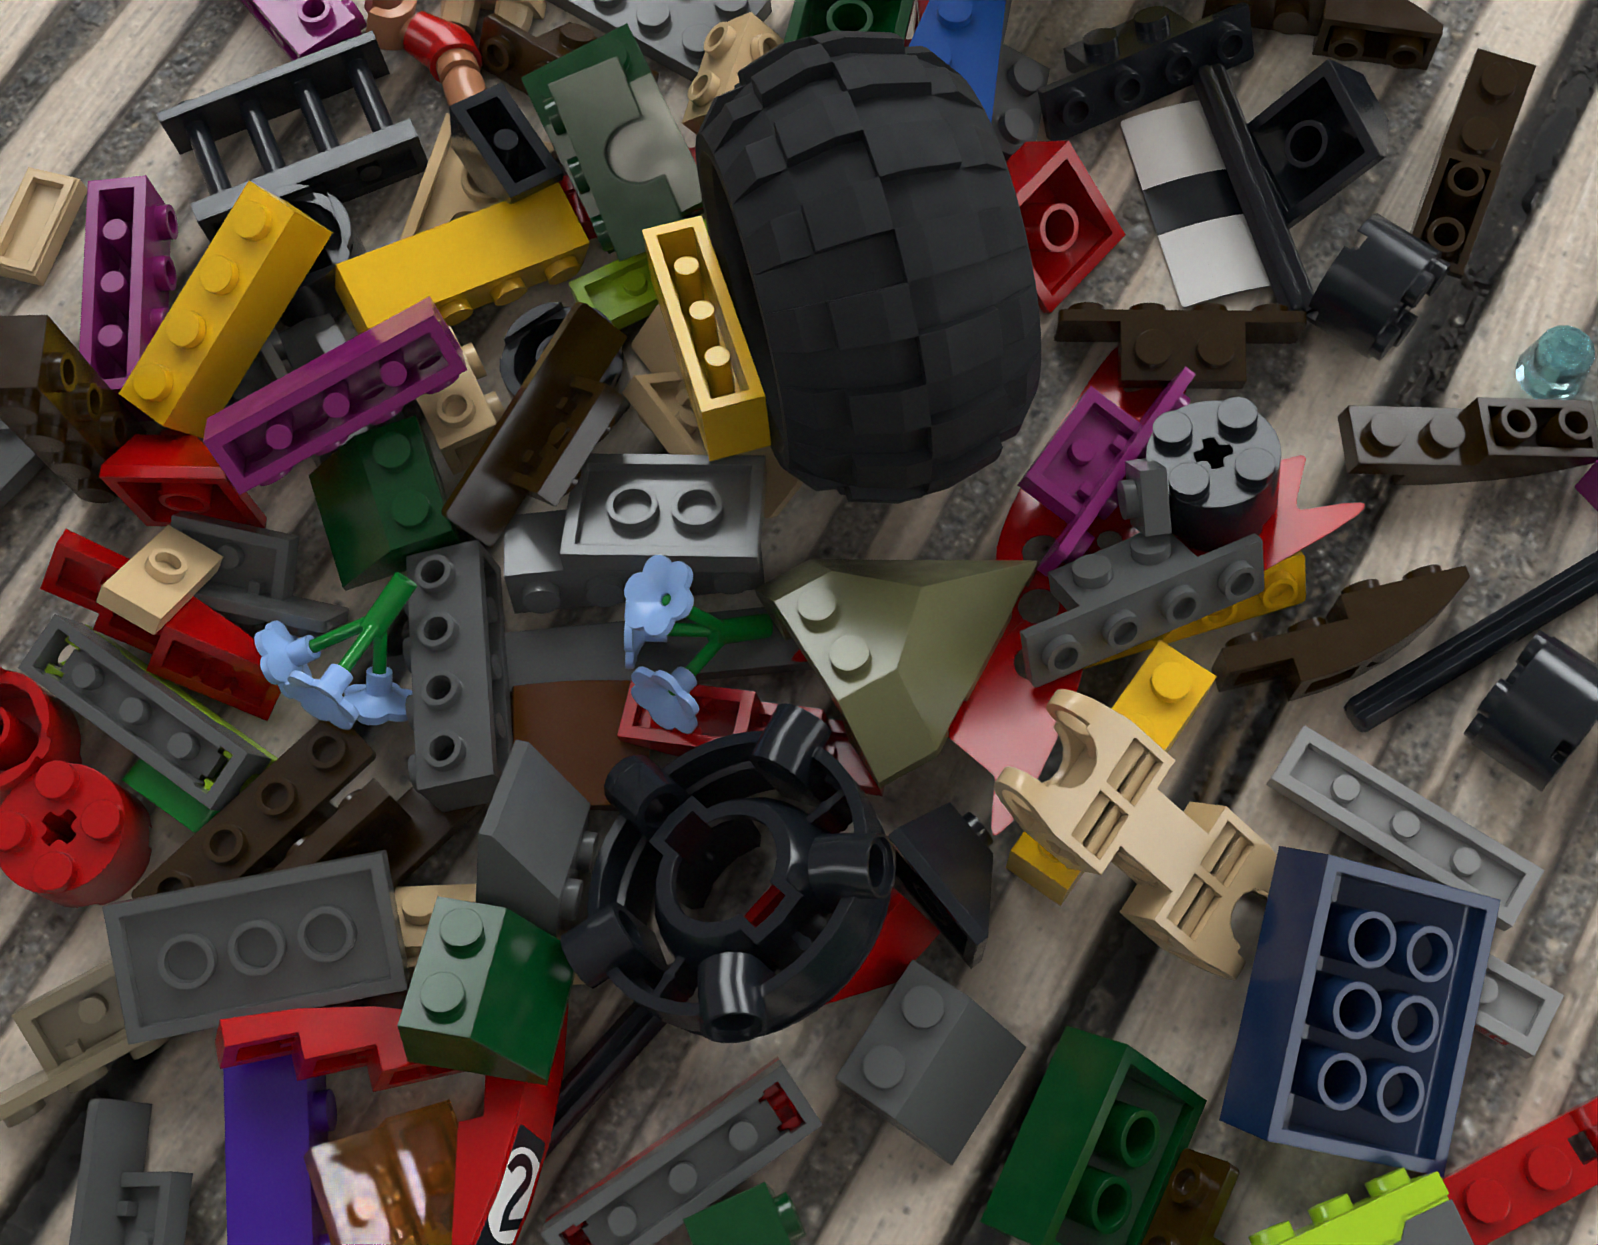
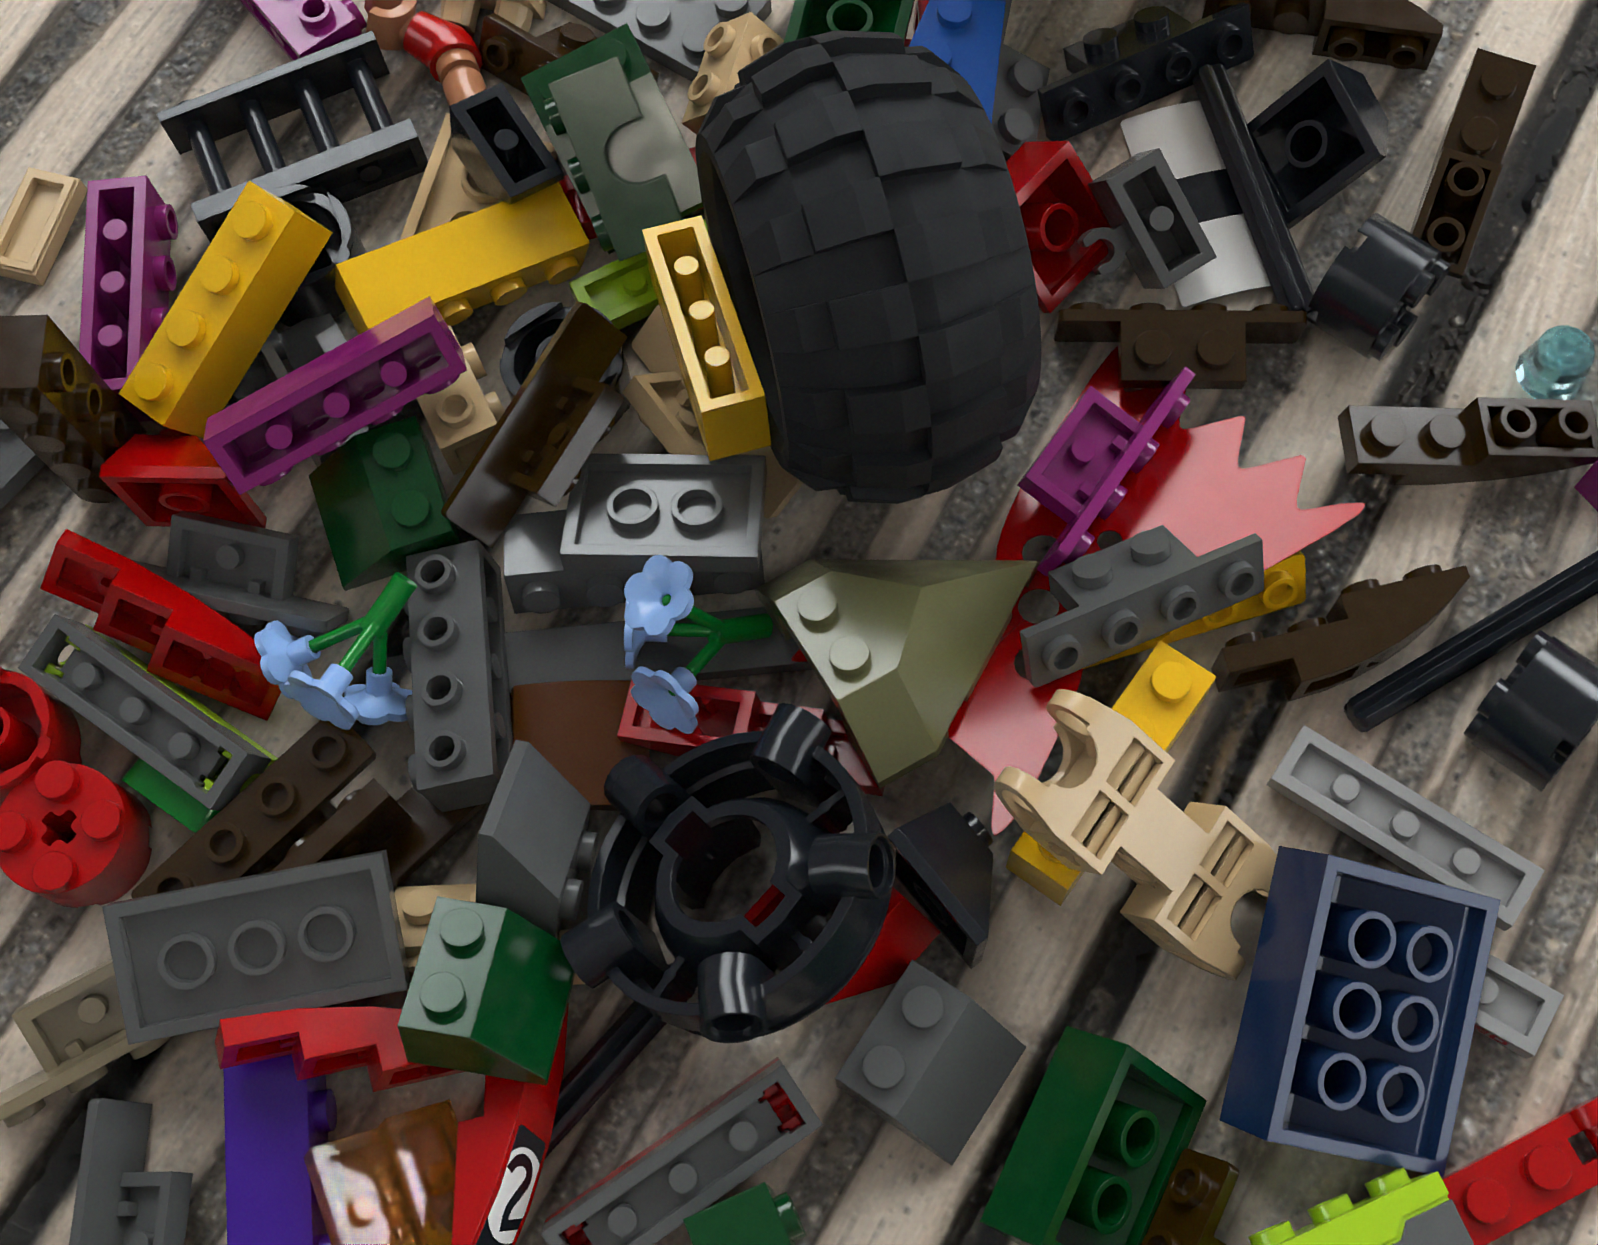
(159, 579): tan plate -> none
(1145, 497): dark grey plate -> none
(1147, 222): none -> dark grey brick
(1219, 470): brick -> none

